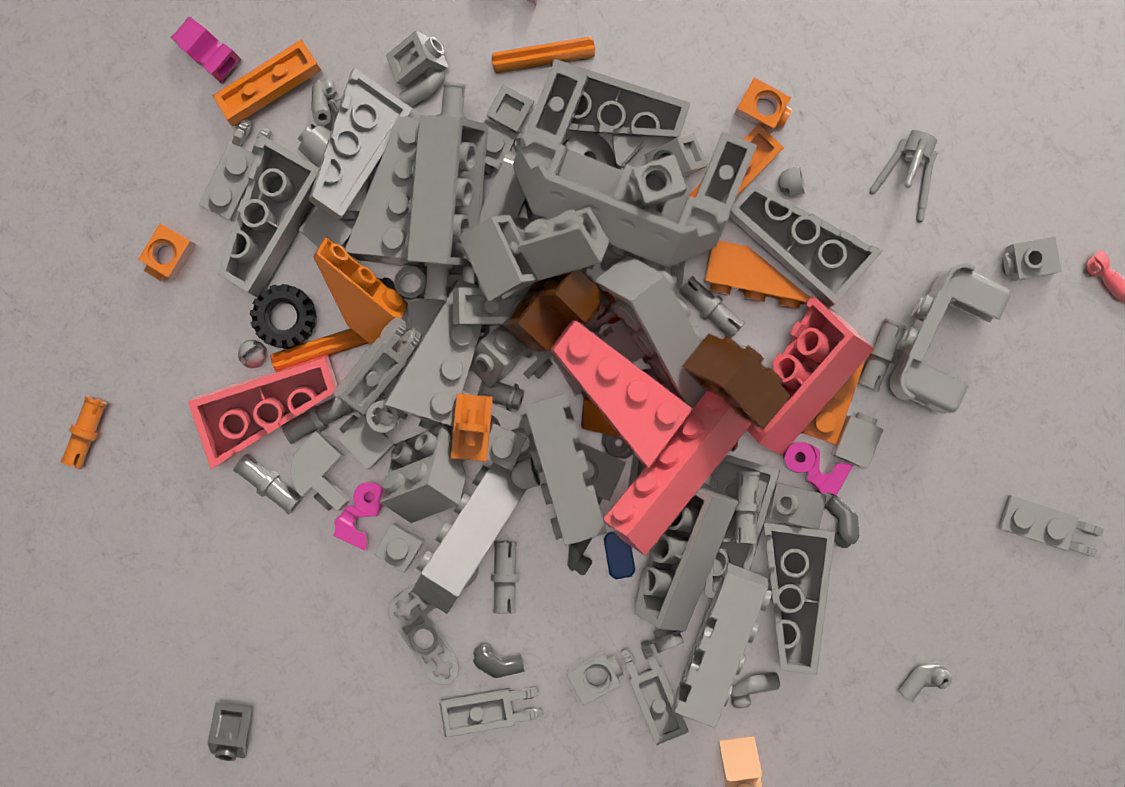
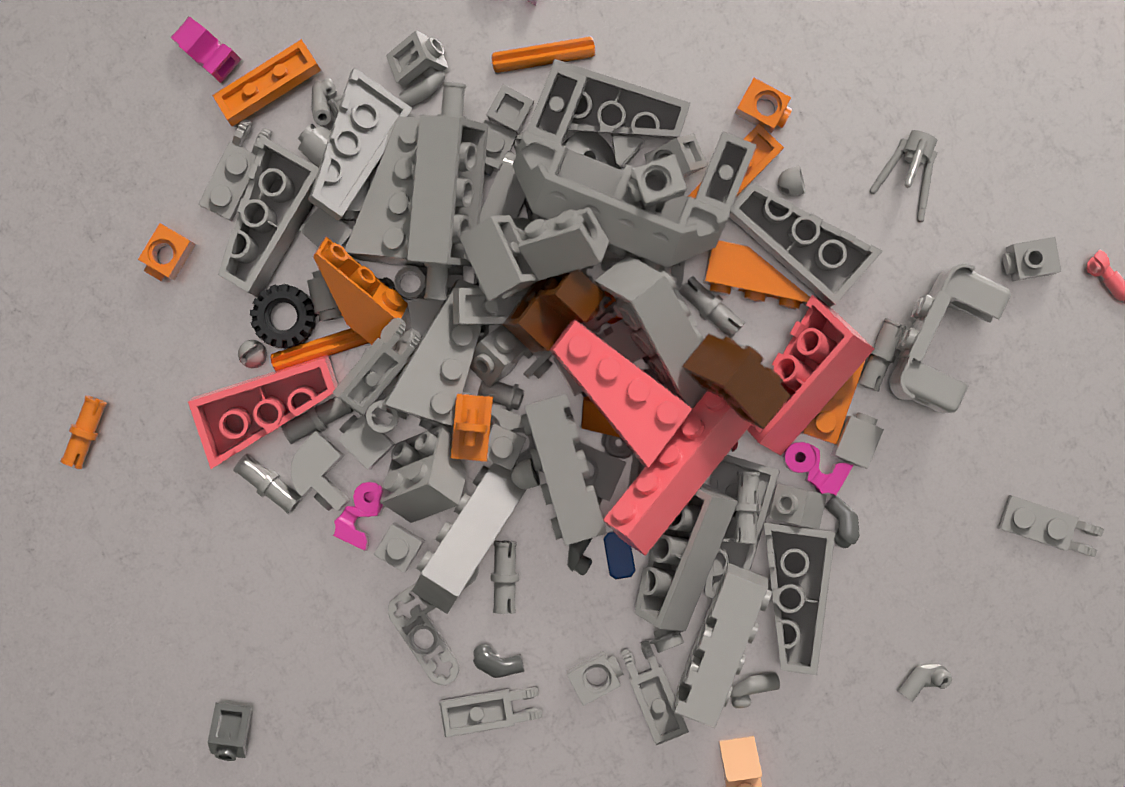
(322, 299): none -> light grey brick

